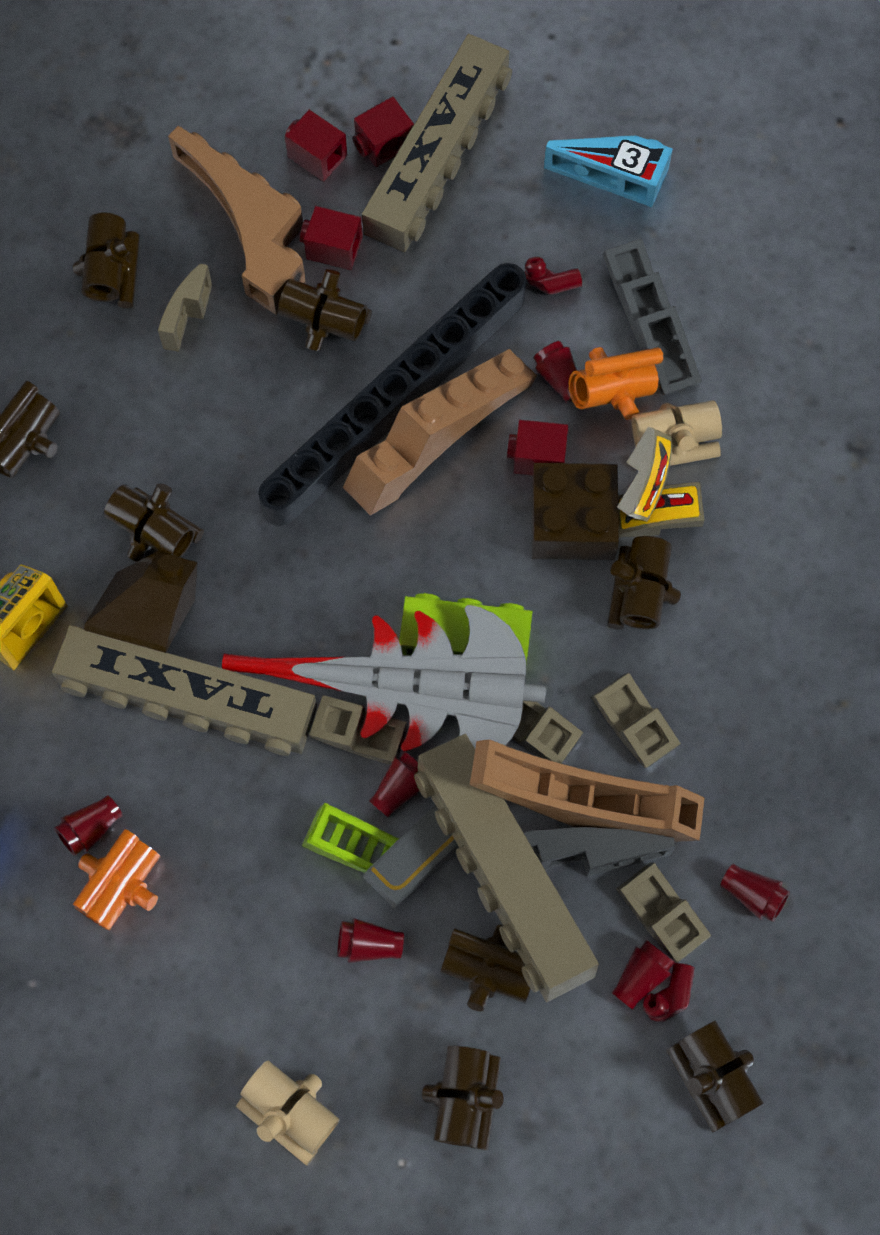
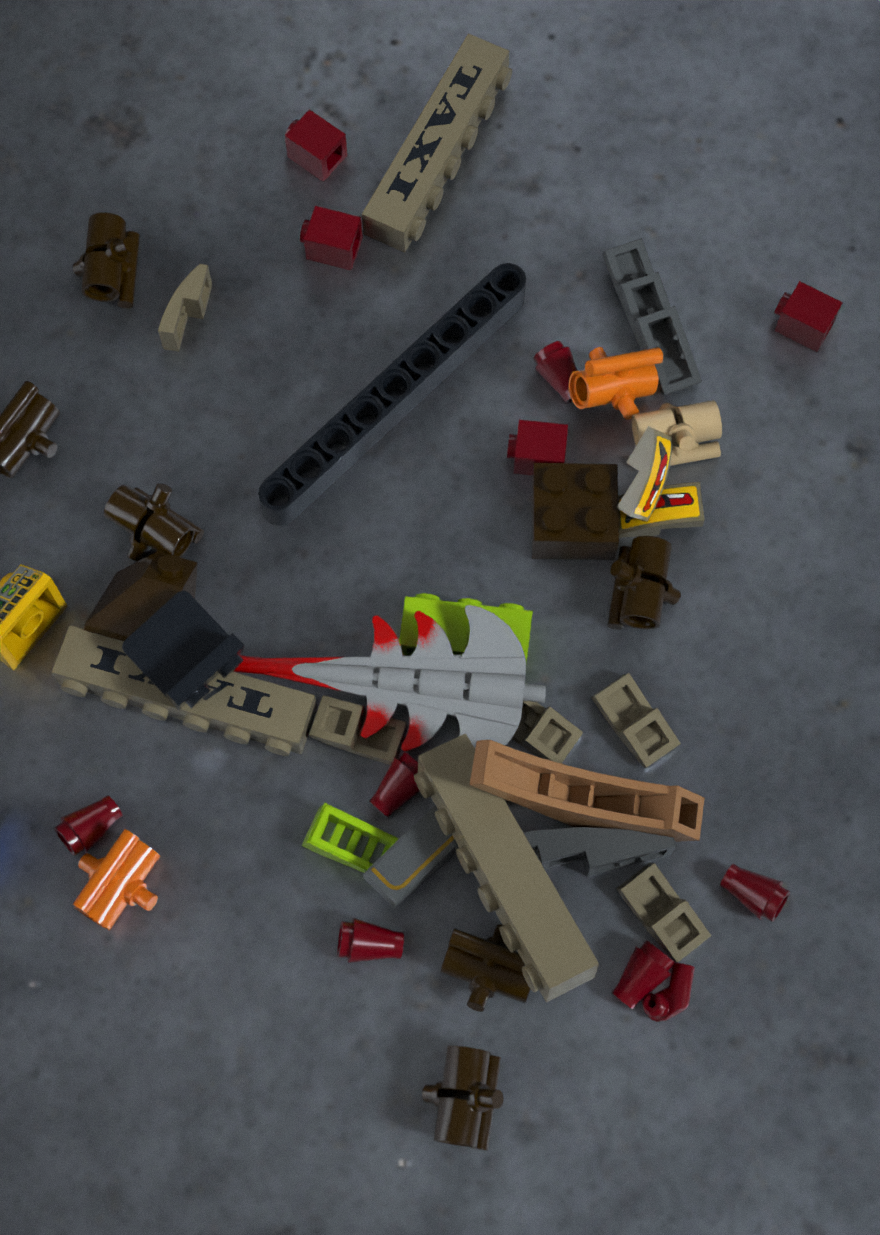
(183, 650): none -> black bracket
(259, 213): medium nougat arch -> none
(287, 1111): tan pin -> none
(323, 310): dark brown pin -> none
(381, 131): dark red brick -> none
(431, 426): medium nougat arch -> none
(548, 281): dark red arm -> none
(615, 164): medium azure slope -> none
(715, 1075): dark brown pin -> none
(807, 315): none -> dark red brick

